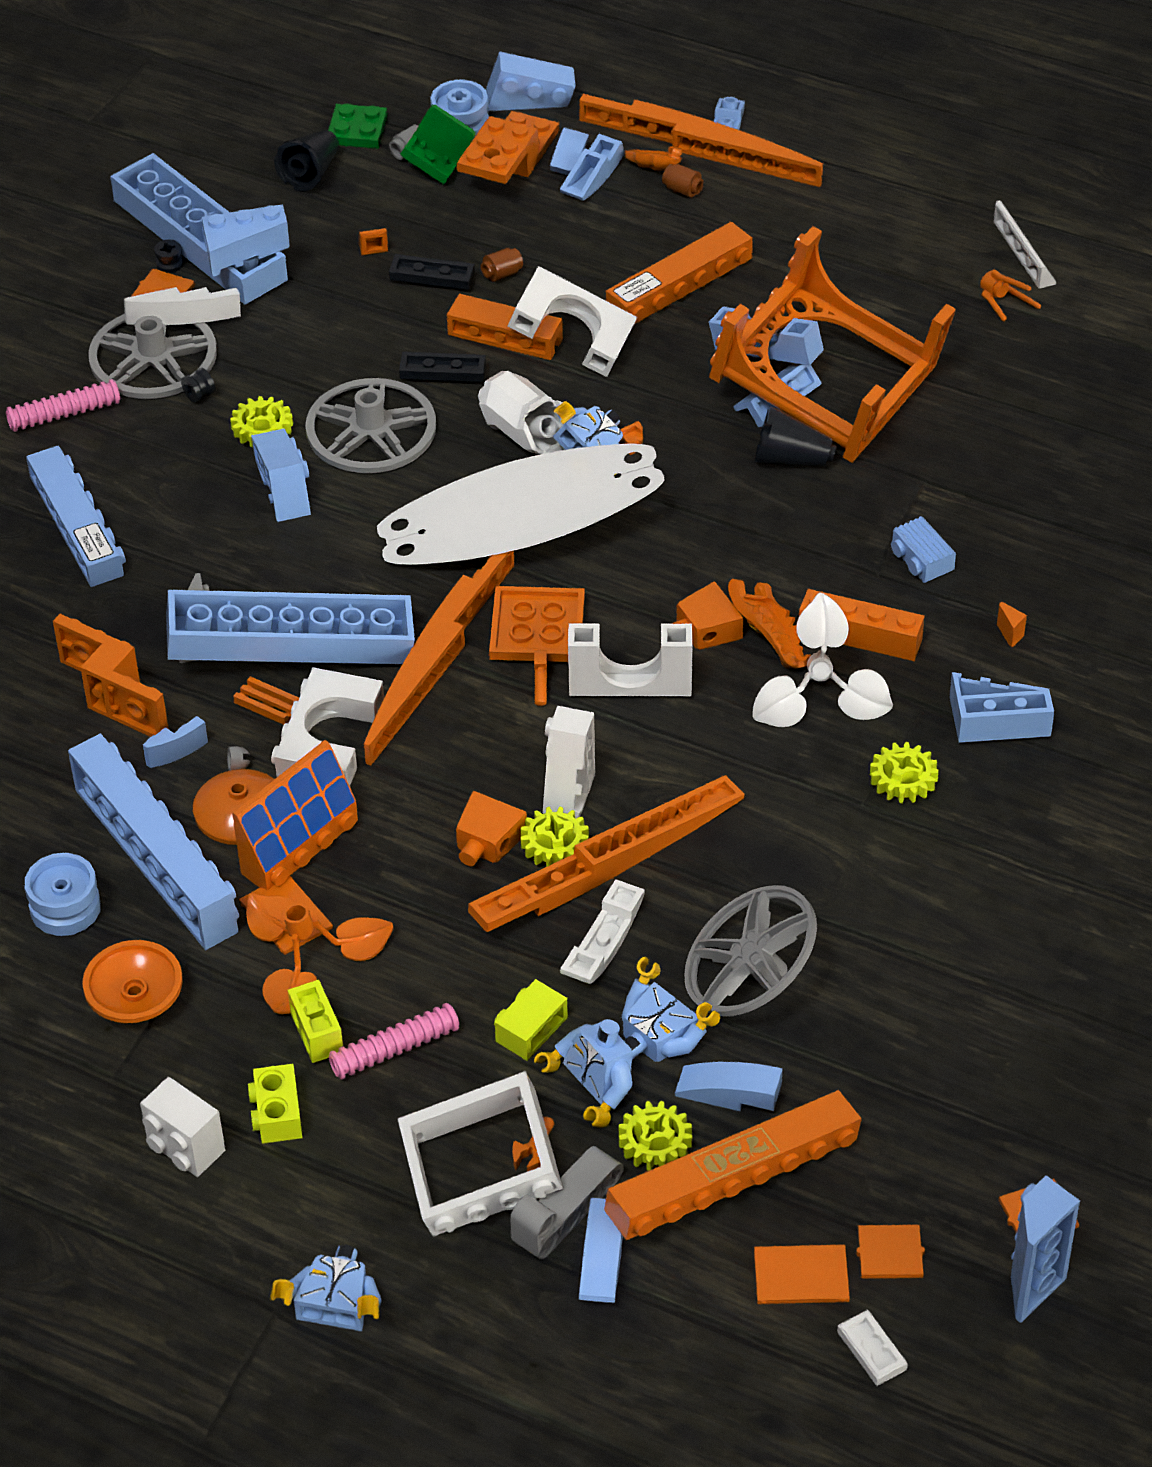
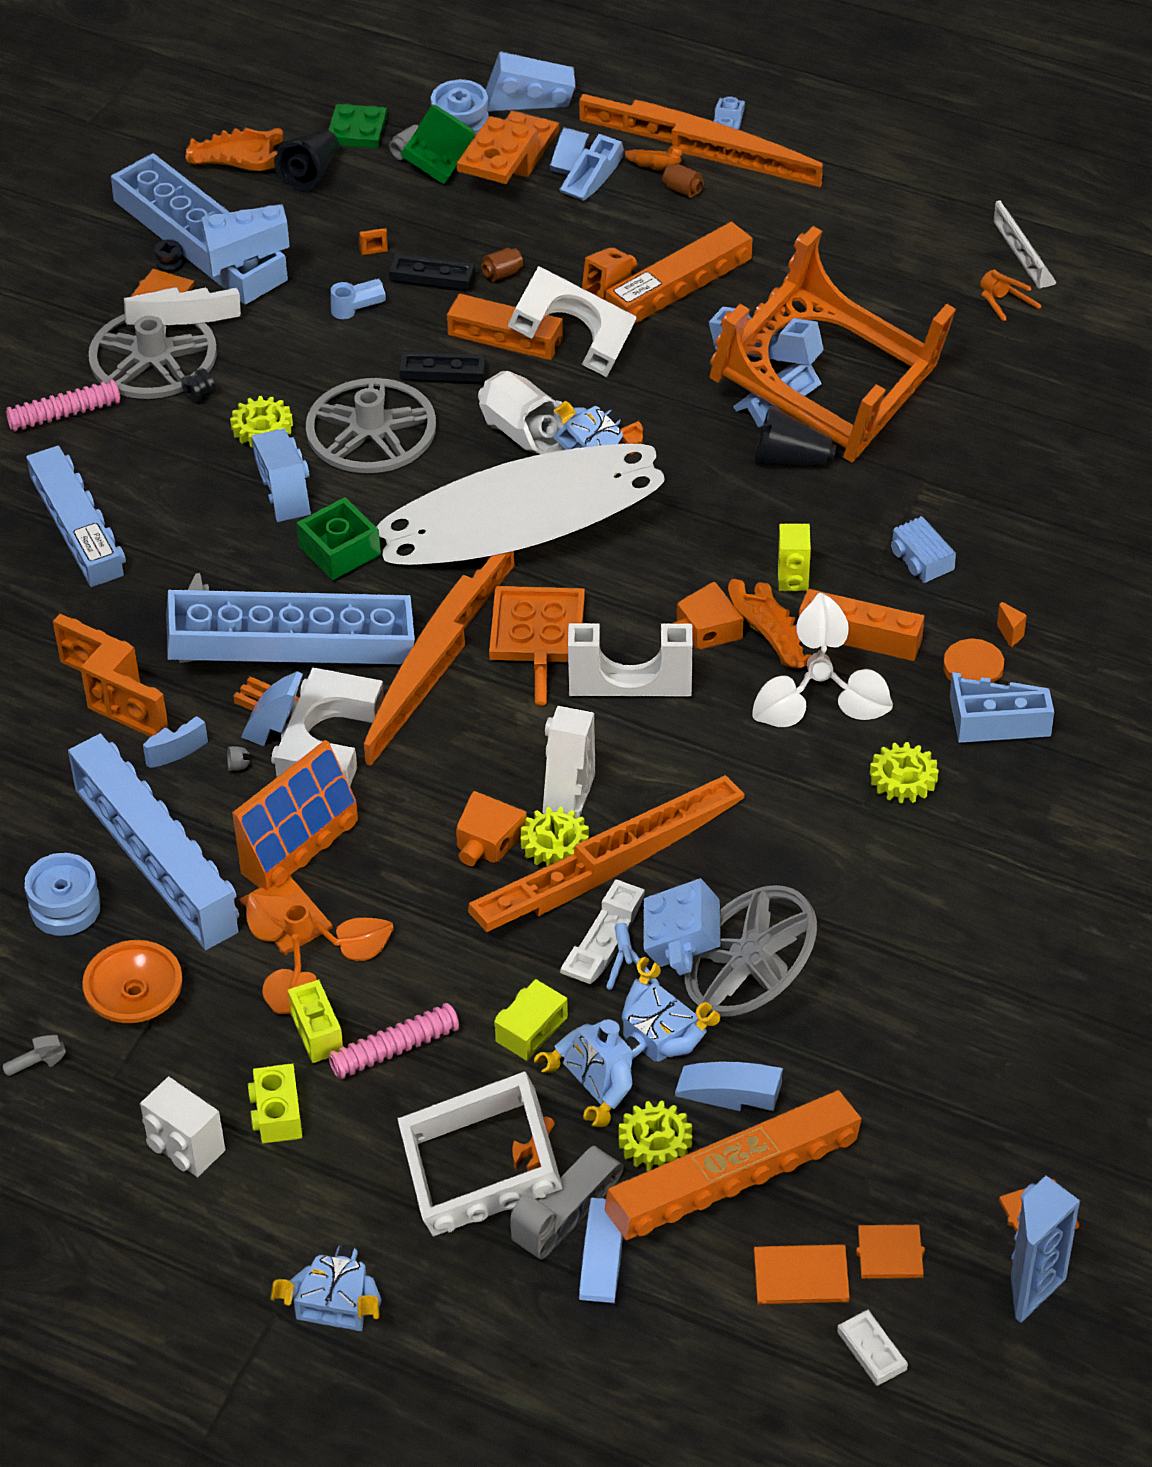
(45, 1049): none -> light grey bar
(221, 797): orange dish -> none
(241, 149): none -> orange animal
(272, 709): none -> light blue slope
(338, 538): none -> green brick
(349, 297): none -> light blue piece
(606, 270): none -> orange torso
(626, 951): none -> light blue plant
(681, 924): none -> light blue hinge
(794, 557): none -> neon yellow brick
(974, 660): none -> orange tile

